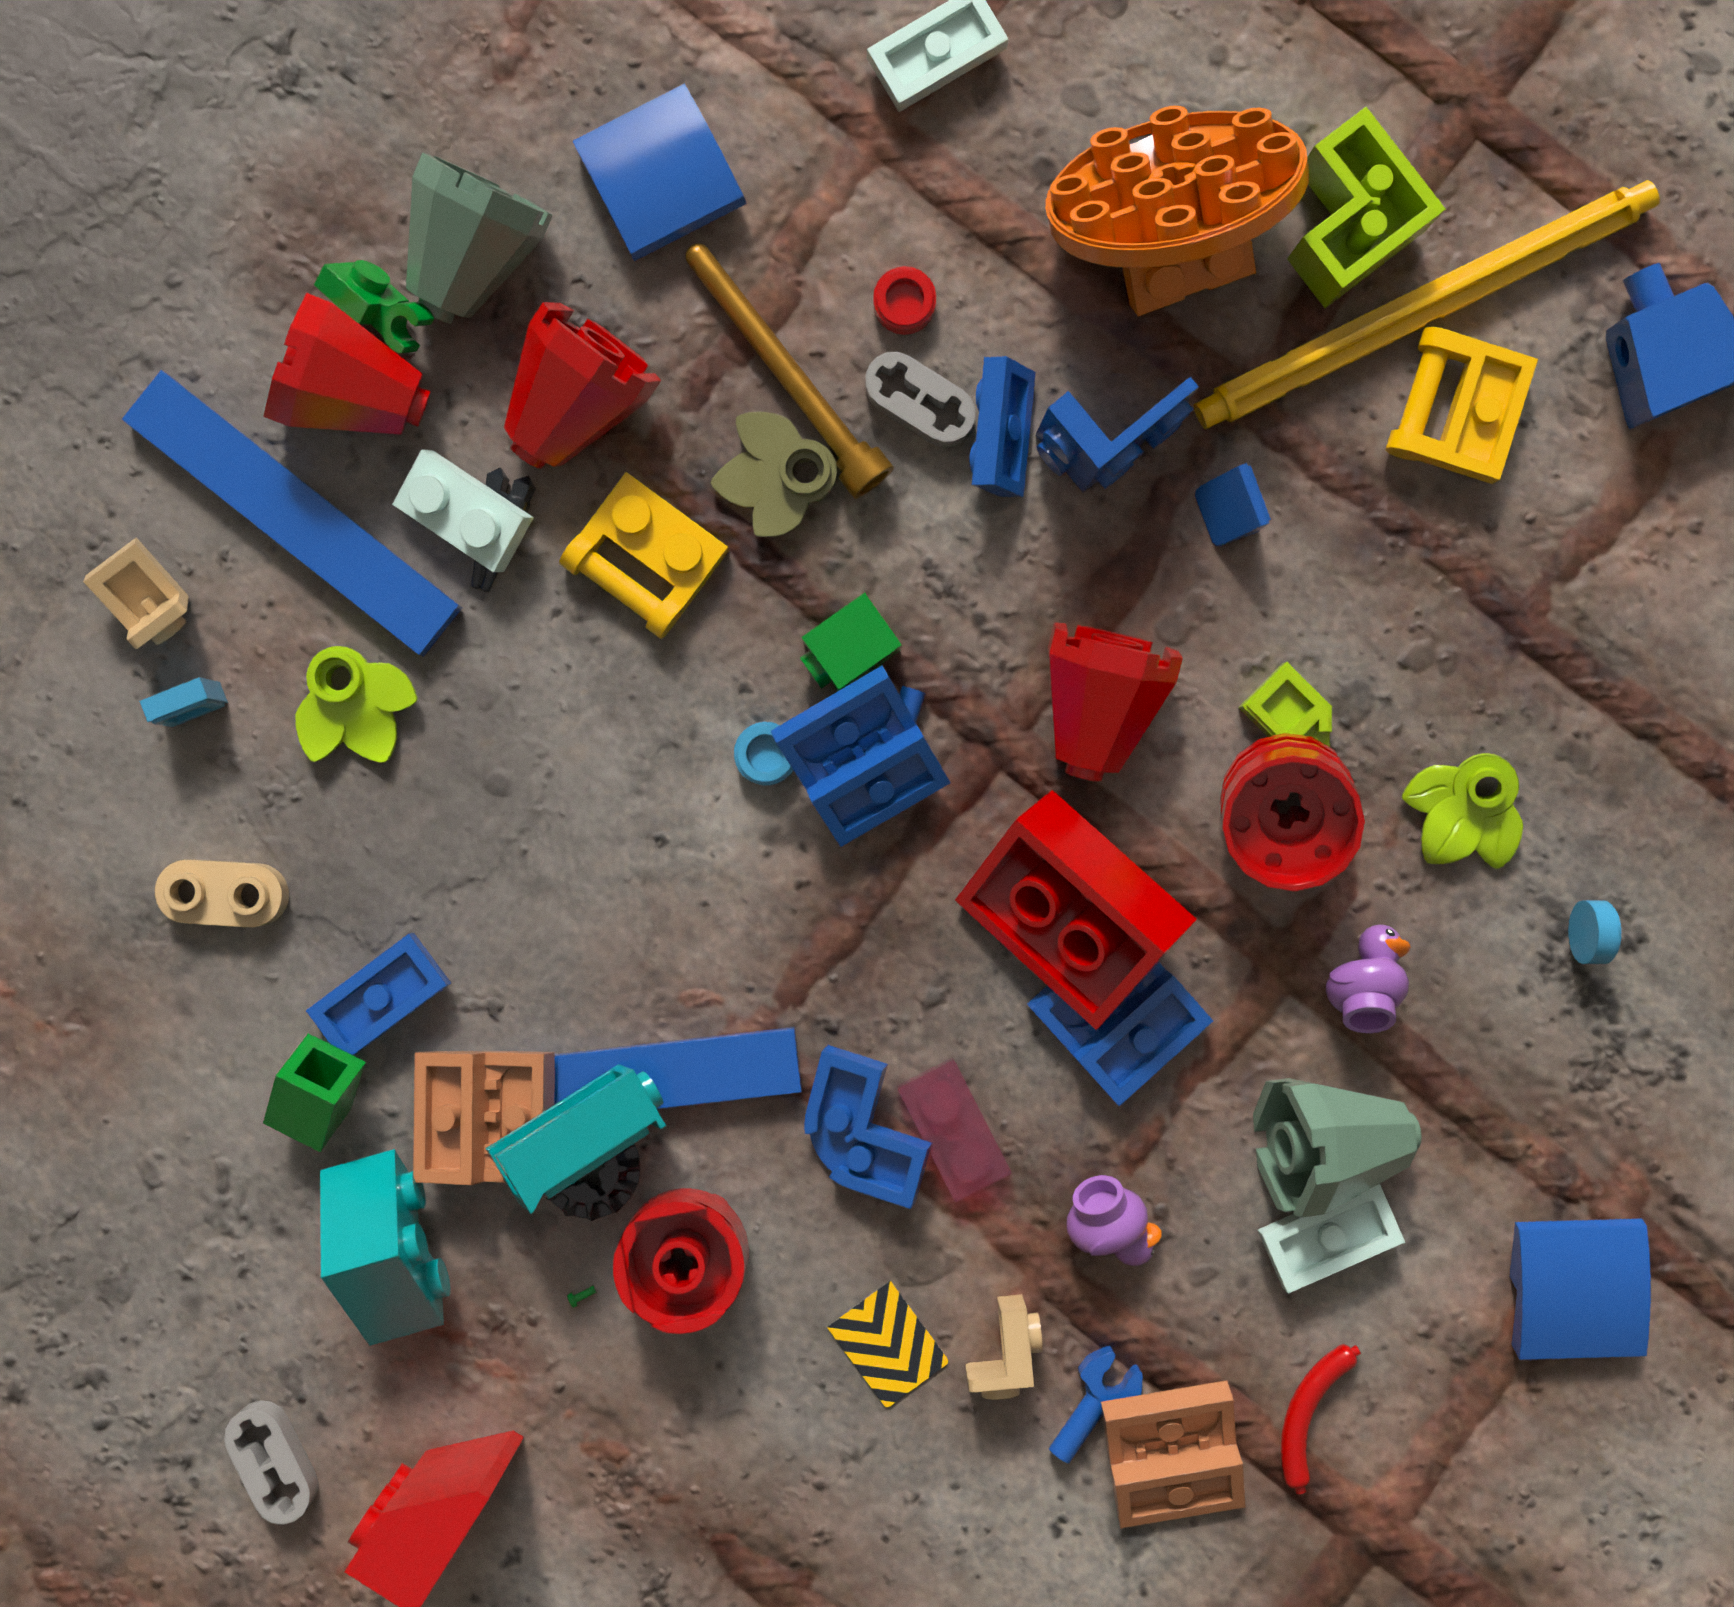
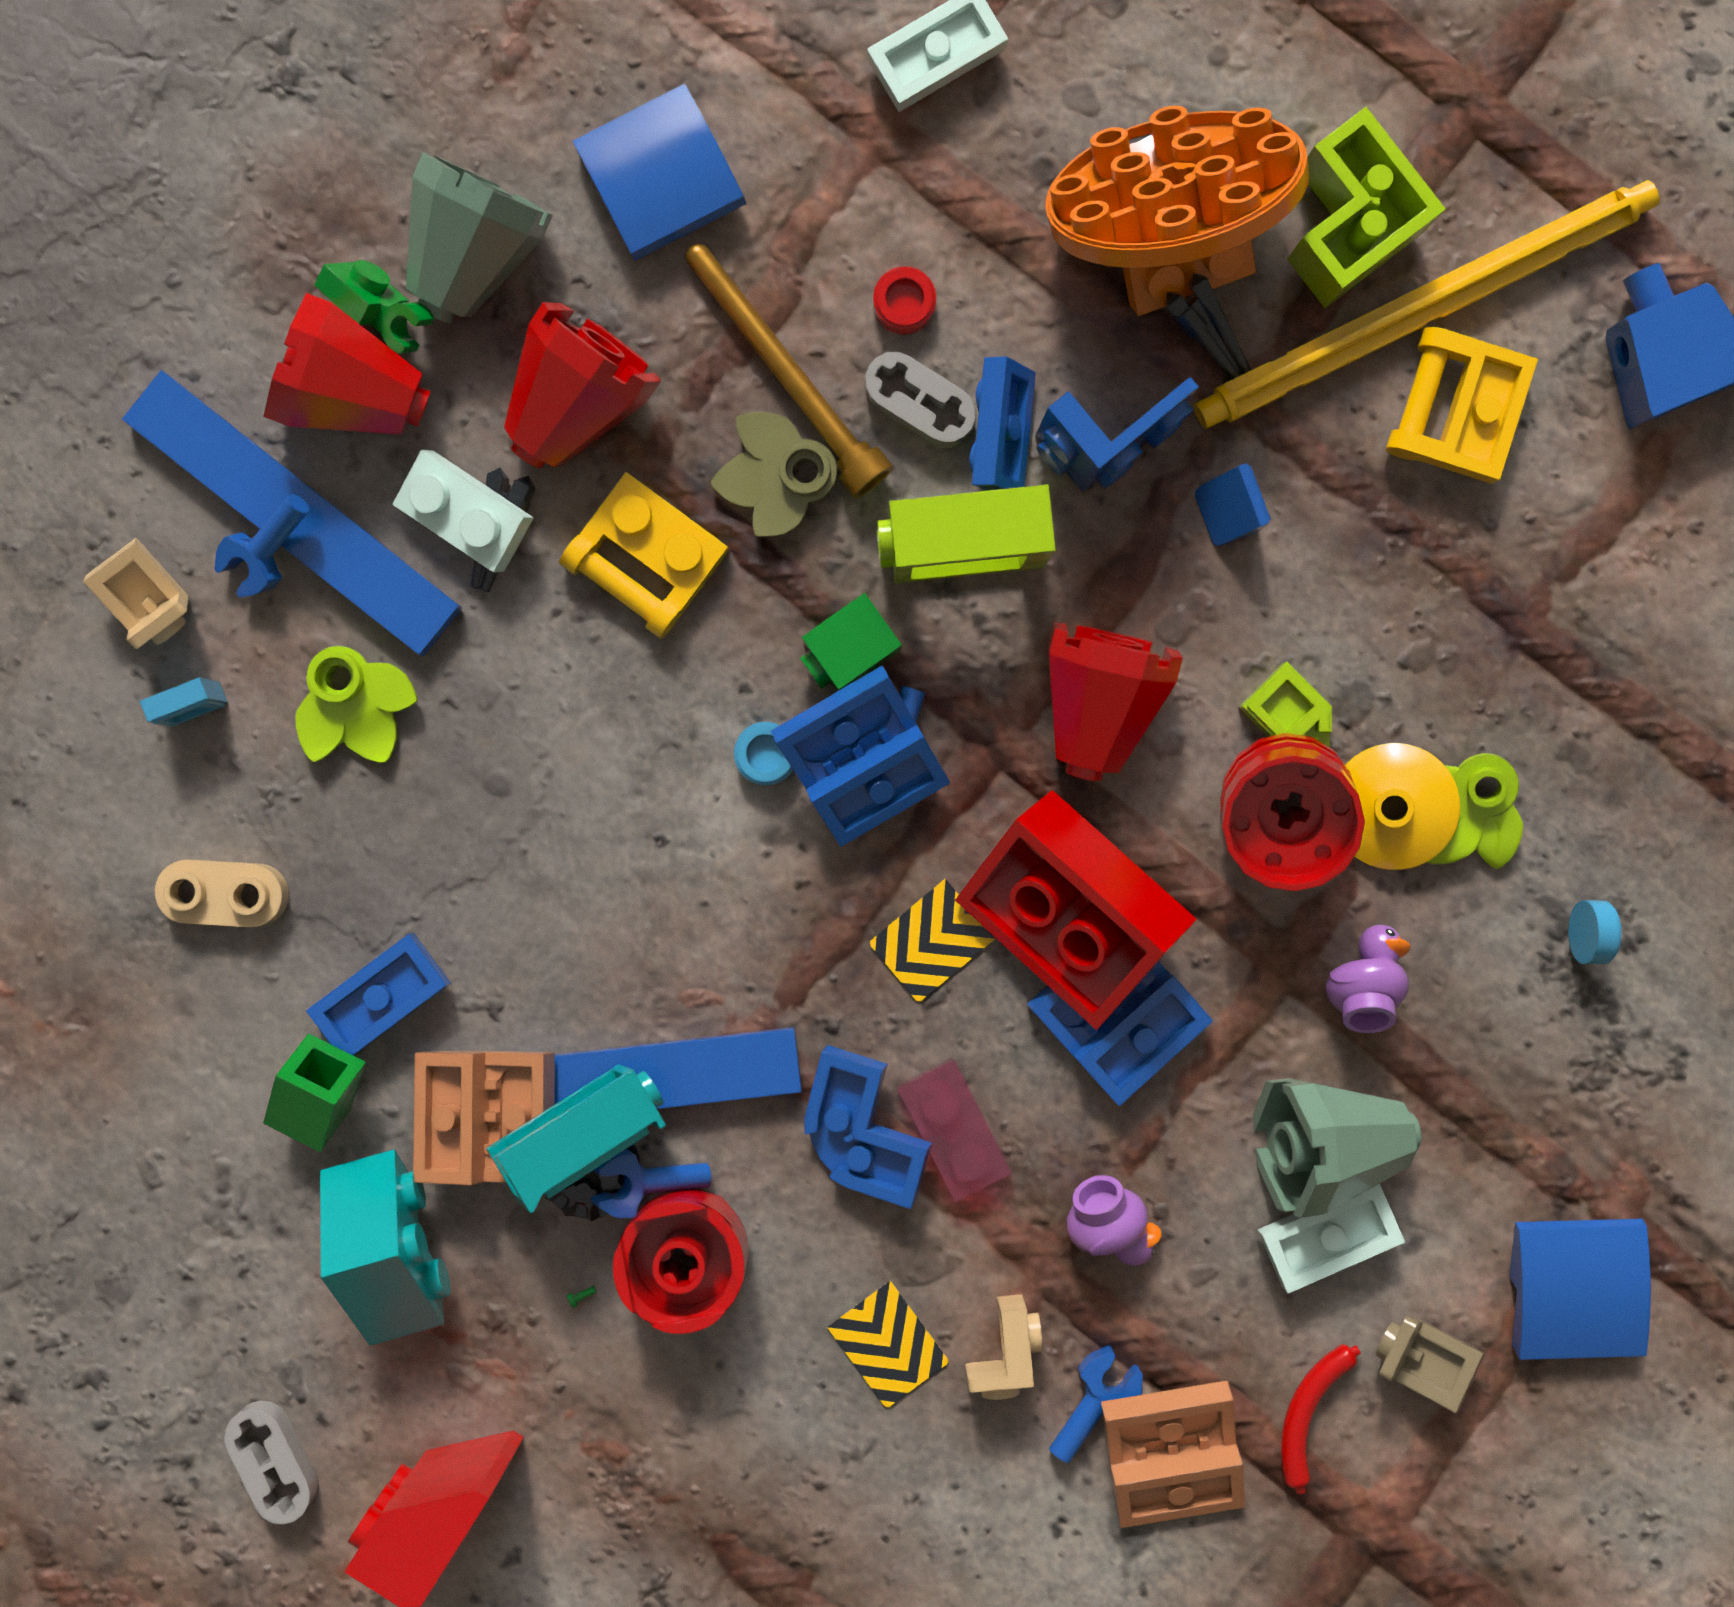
(260, 549): none -> blue bar
(643, 1181): none -> blue bar
(931, 941): none -> sticker
(967, 534): none -> lime window
(1207, 323): none -> black piece
(1429, 1361): none -> dark tan bracket
(1430, 800): none -> yellow dish

